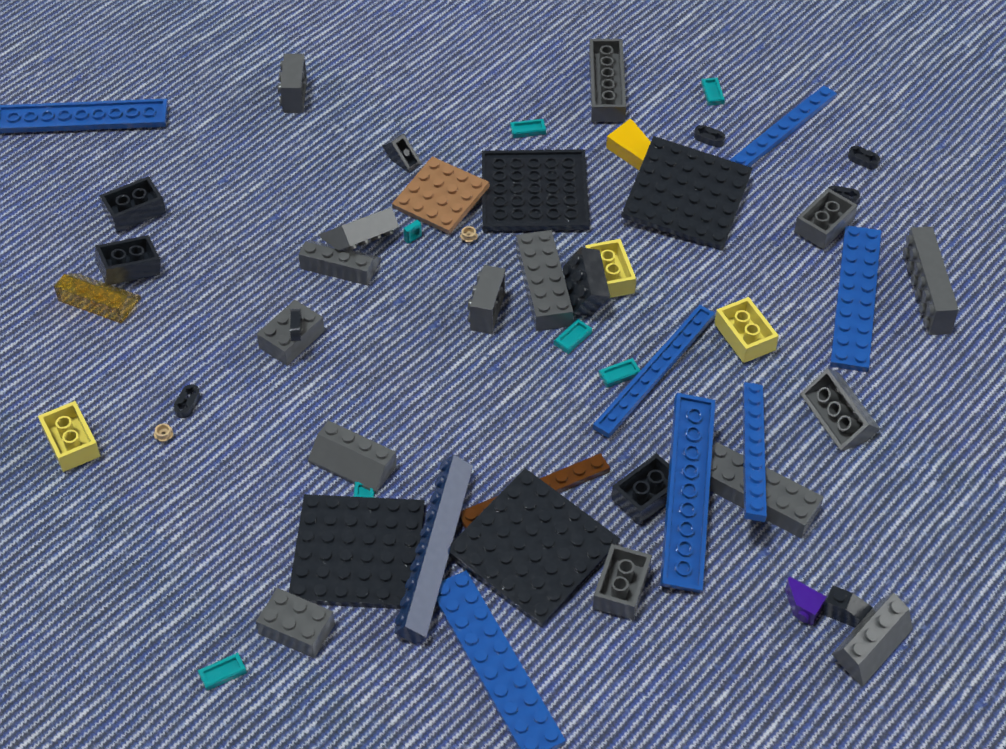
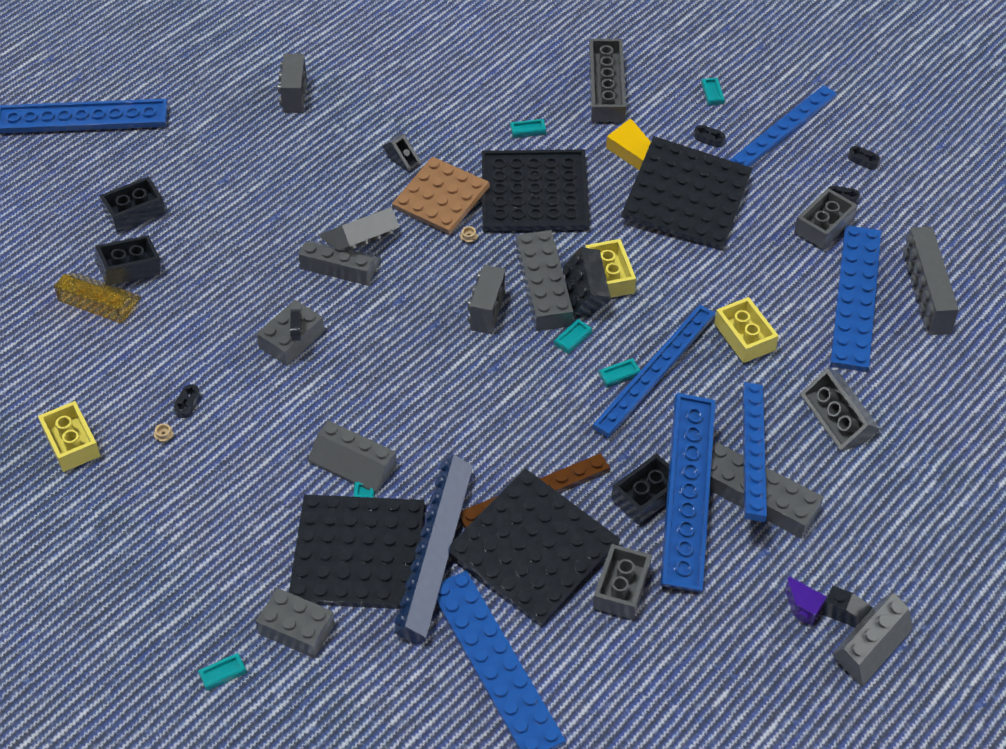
(412, 231): teal tile -> none

